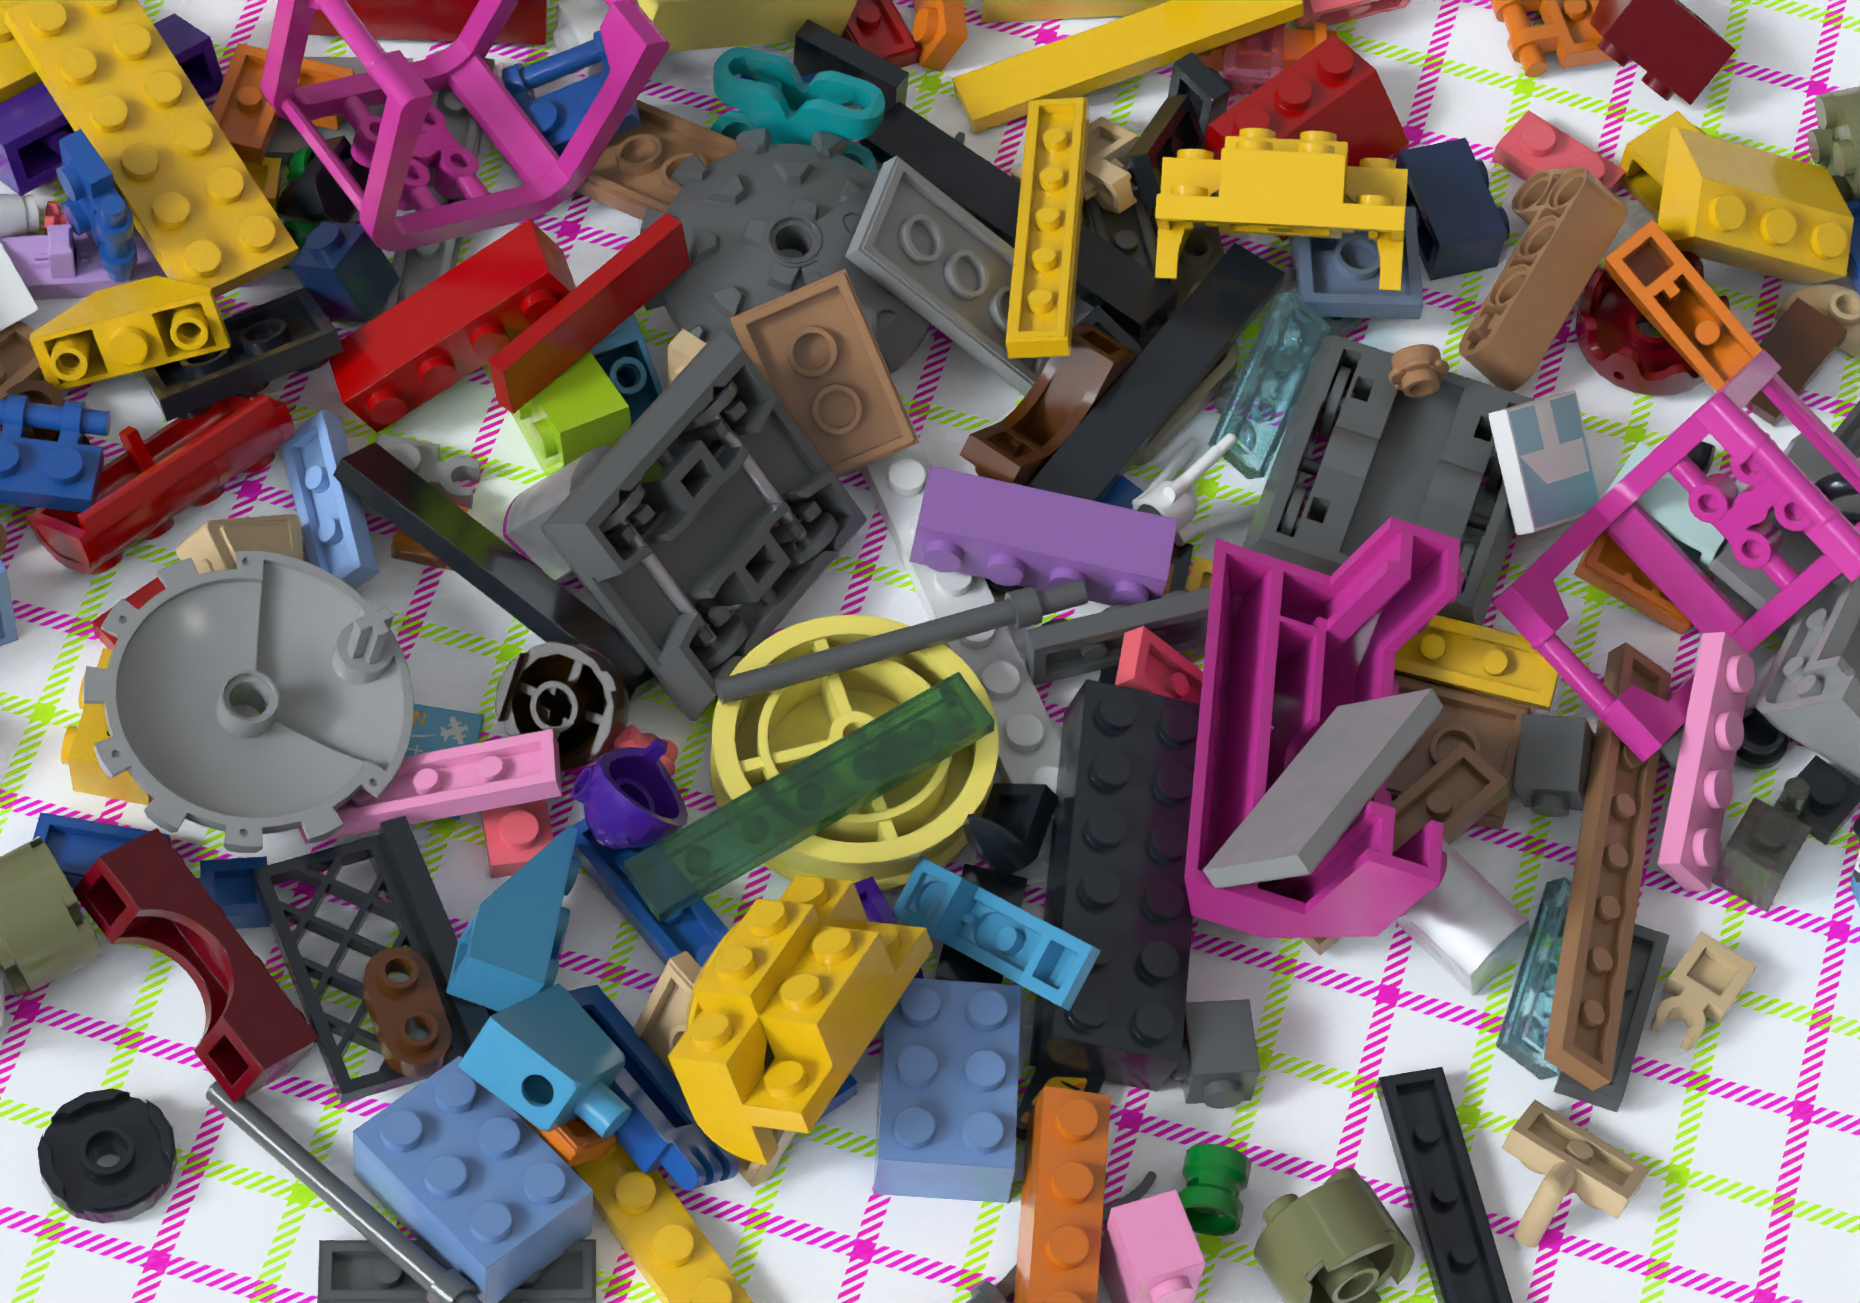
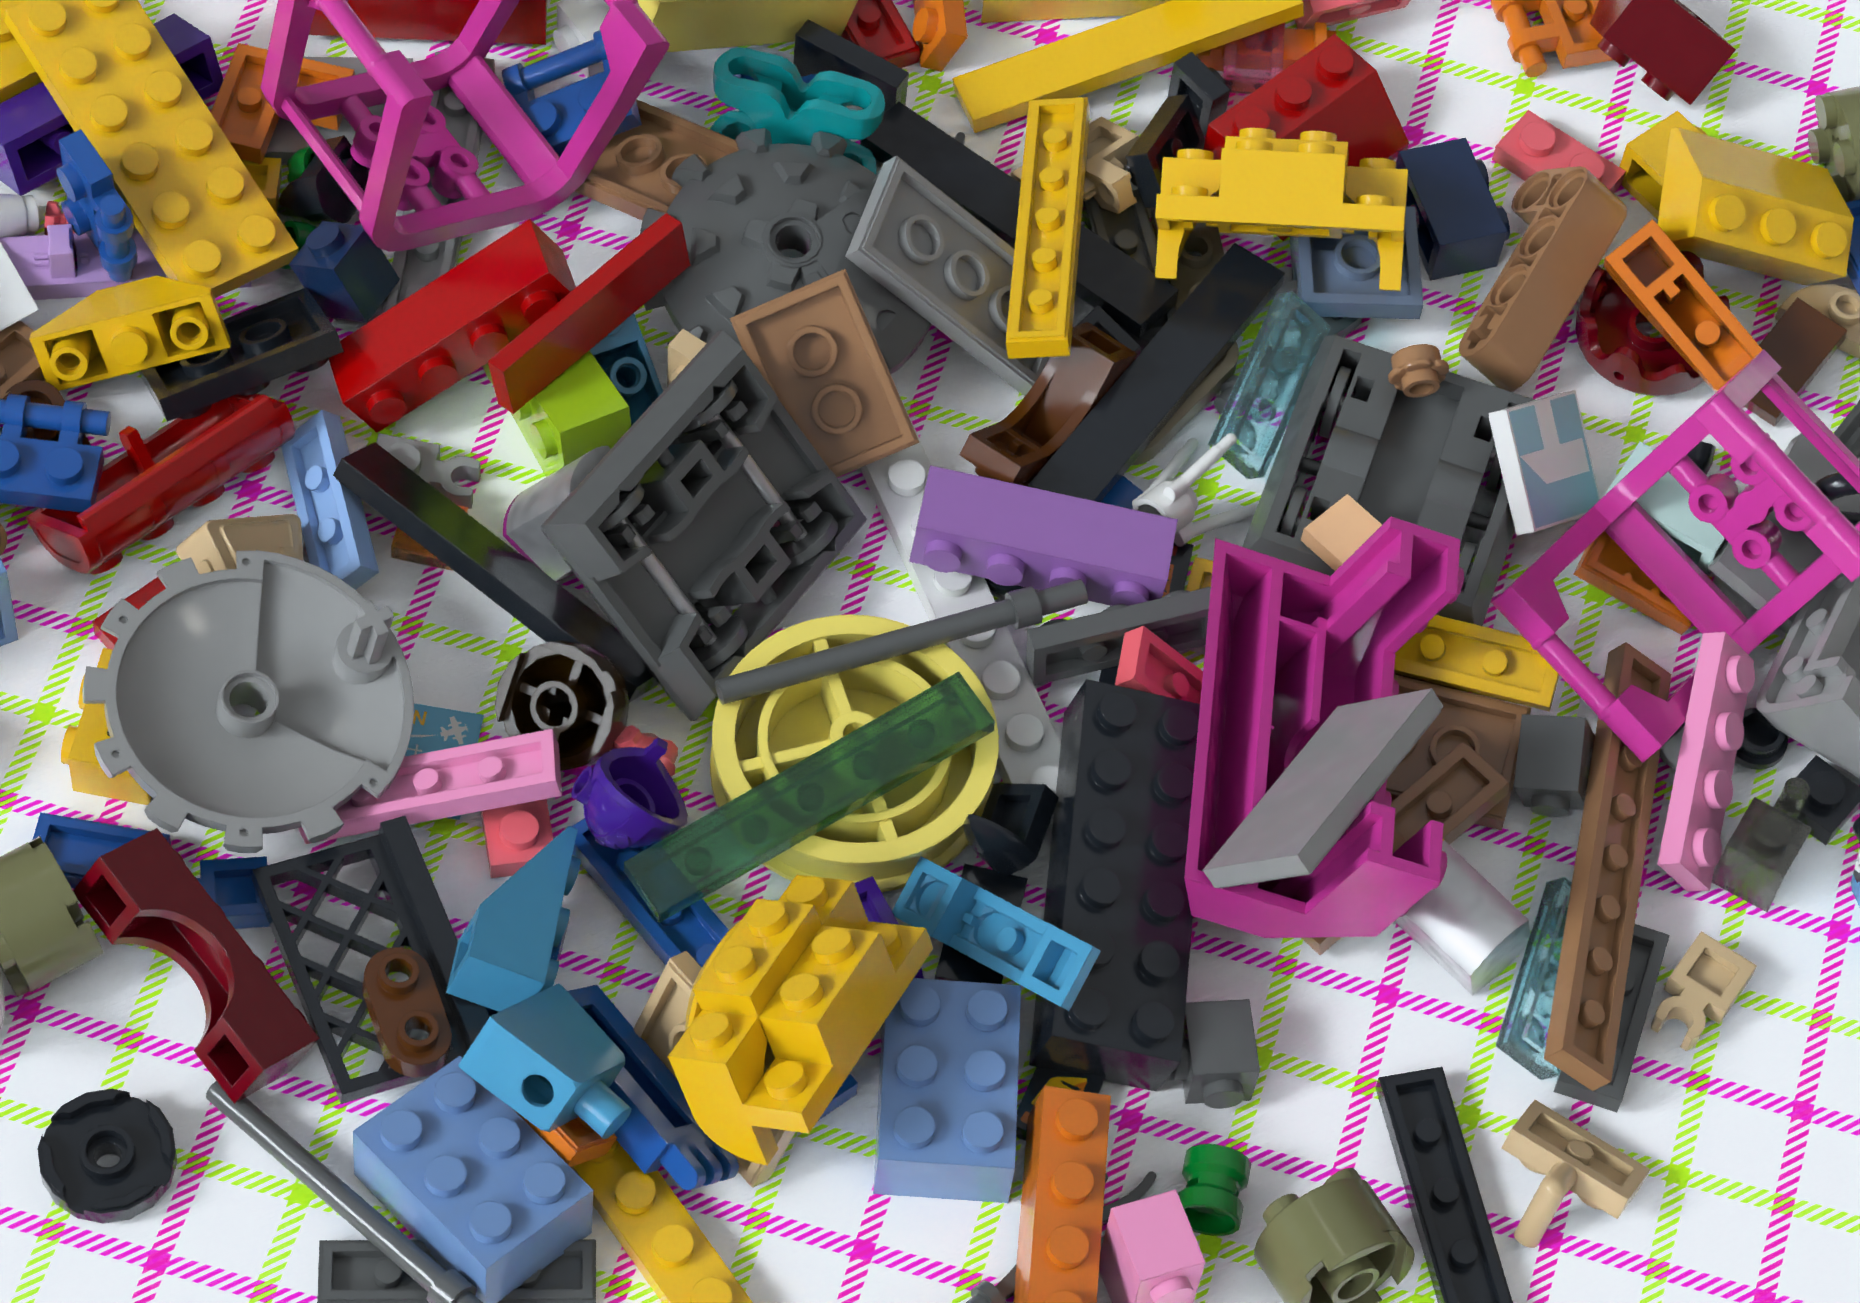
(1339, 531): none -> light nougat tile

